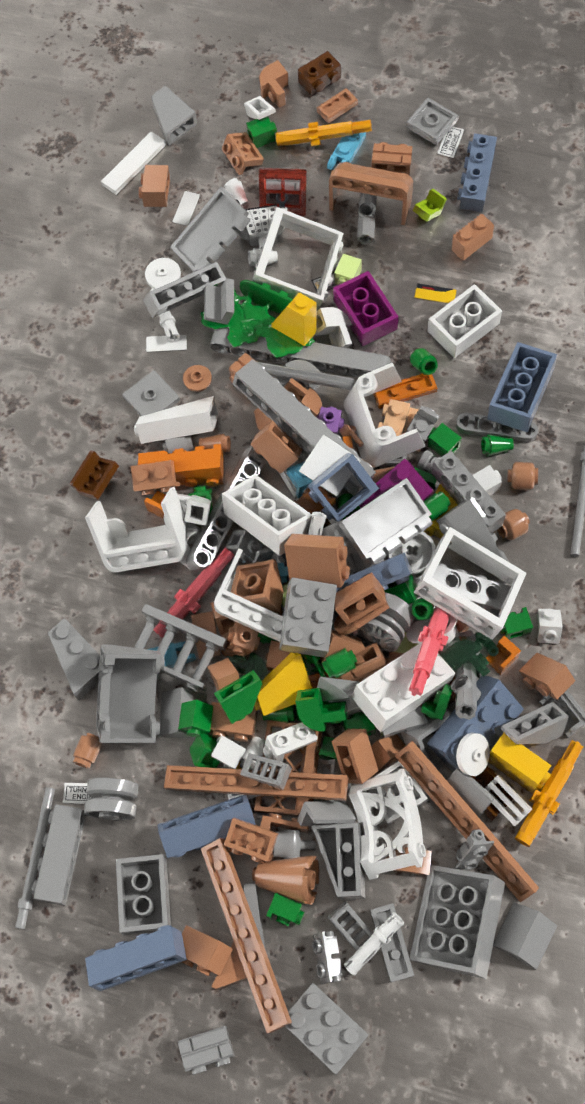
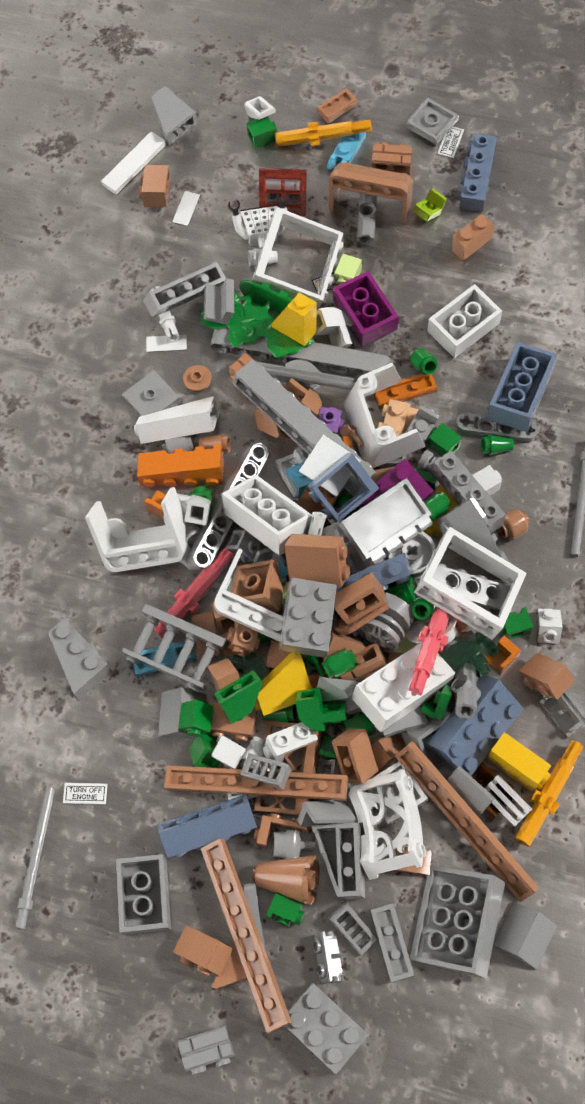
(60, 855): light grey brick -> none
(87, 750): nougat brick -> none
(93, 475): reddish brown bracket -> none
(111, 799): light grey wheel -> none
(127, 694): light grey windscreen -> none
(135, 958): sand blue brick -> none
(154, 477): nougat bracket -> none
(162, 272): white piece -> none
(210, 230): light grey hinge -> none
(237, 191): white cone -> none
(241, 151): nougat bracket -> none
(251, 839): nougat bracket -> none
(272, 81): nougat brick -> none
(276, 447): nougat brick -> none
(319, 73): reddish brown brick -> none
(381, 936): white pin -> none
(435, 293): yellow sticker -> none
(472, 850): light grey hinge -> none
(473, 754): white piece -> none
(523, 476): nougat head -> none
(537, 726): light grey slope -> none

